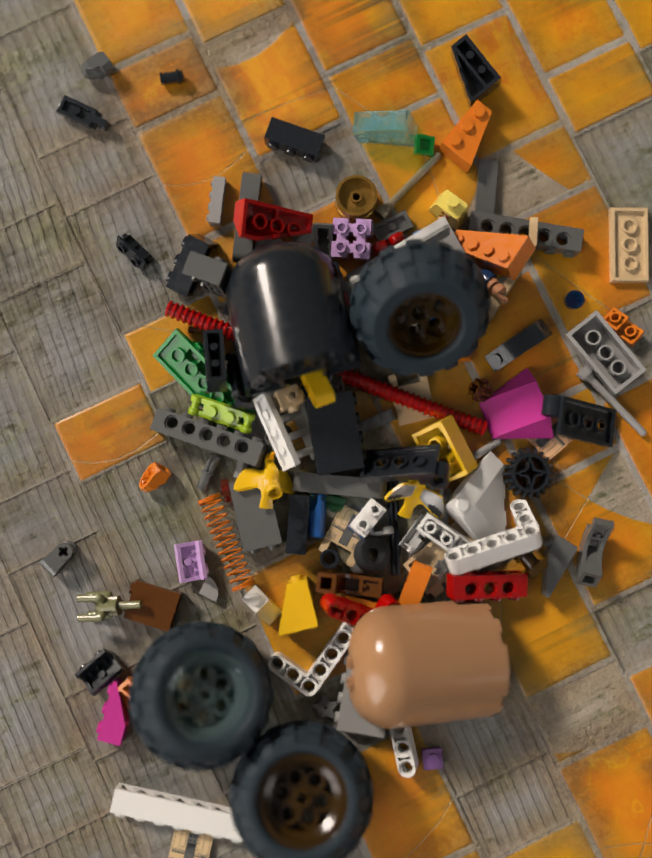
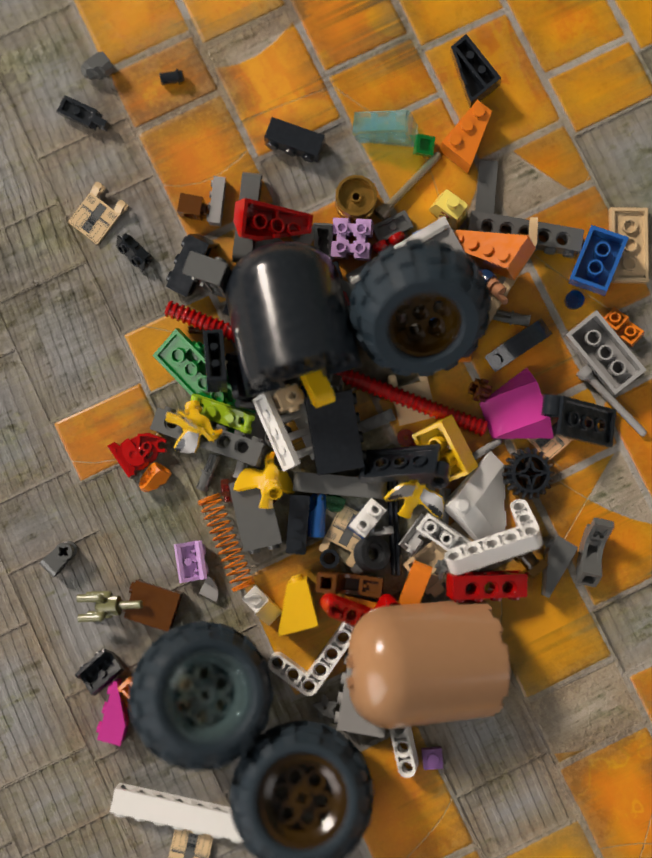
(95, 217): none -> tan flag
(134, 452): none -> red piece
(191, 206): none -> reddish brown brick
(193, 427): none -> yellow animal
(400, 438): none -> clear red piece
(512, 318): none -> dark grey axle
(598, 260): none -> blue brick

